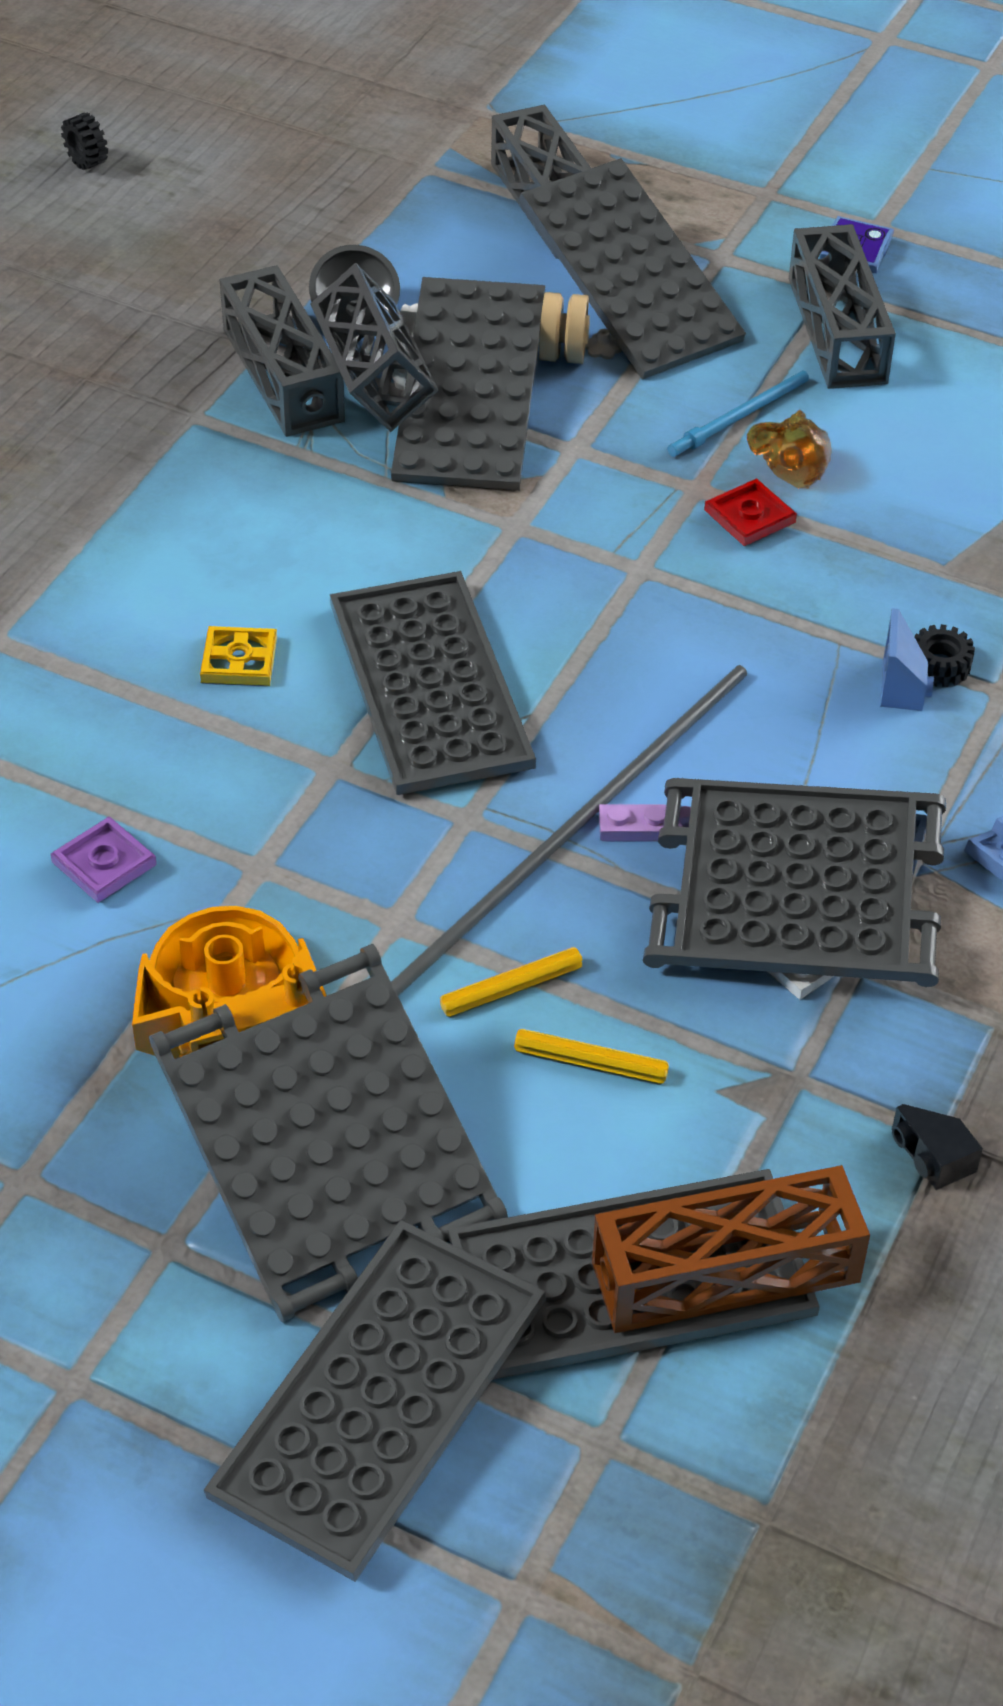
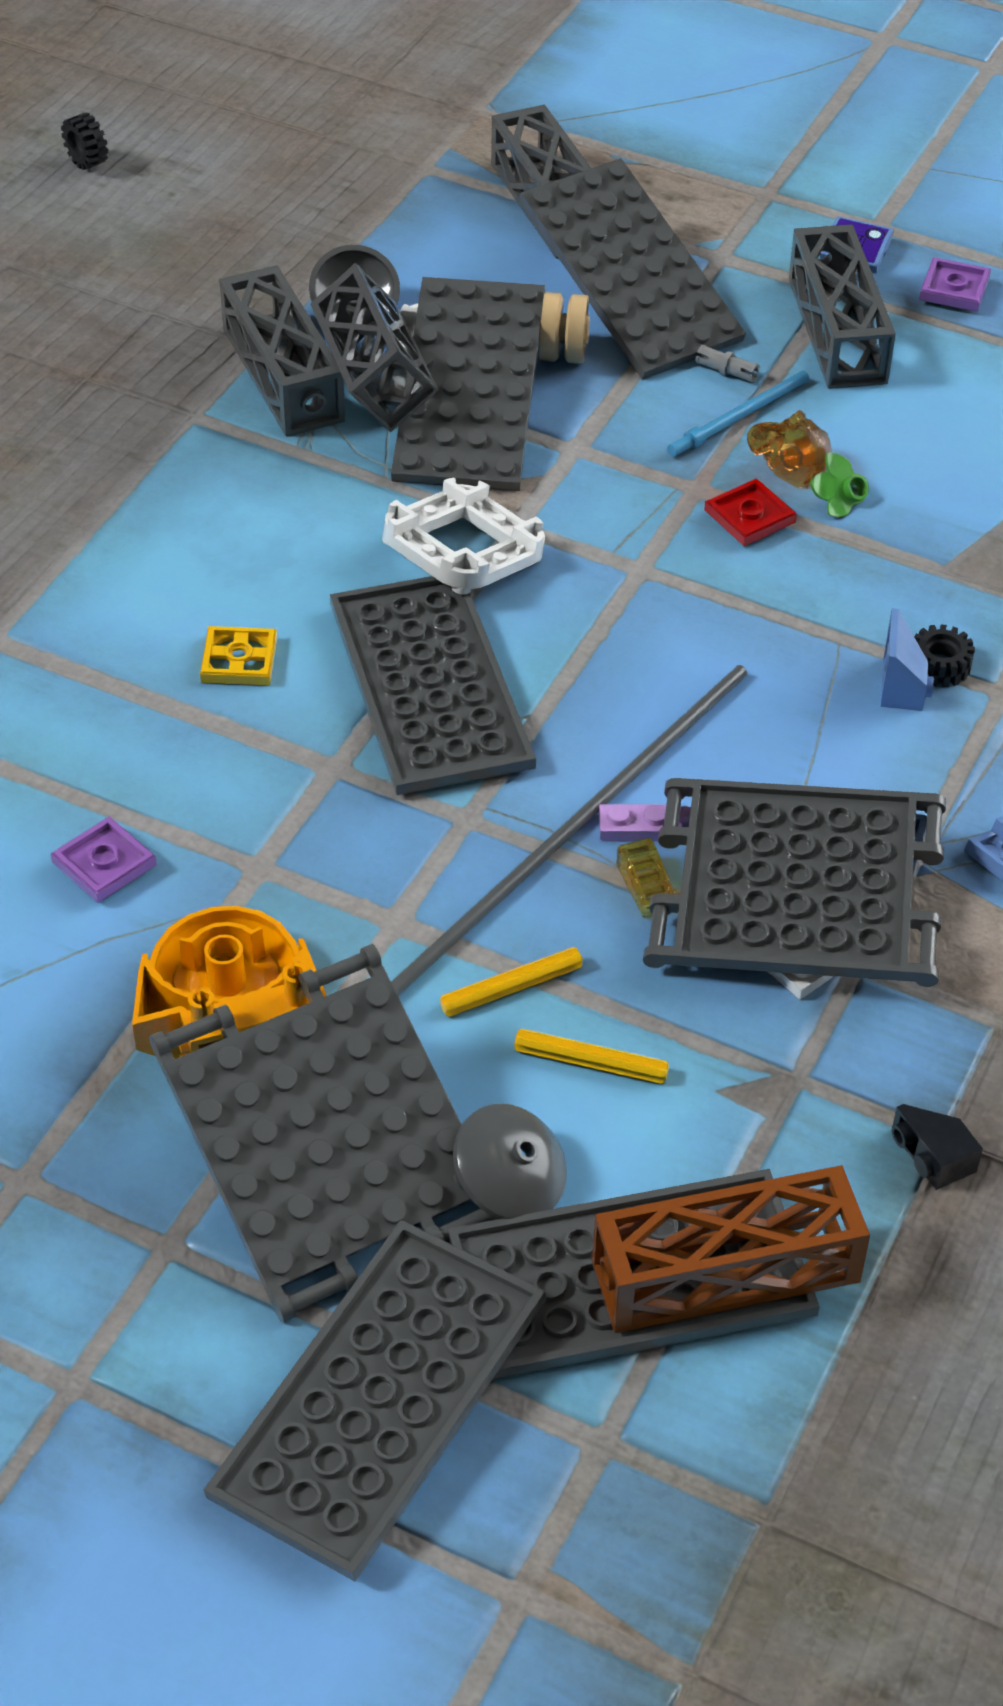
(463, 570): none -> white plate
(495, 1169): none -> dark grey dish
(602, 345): light grey plant -> none
(638, 857): none -> clear yellow slope
(727, 363): none -> light grey pin
(836, 485): none -> bright green plate
(955, 284): none -> medium lavender plate

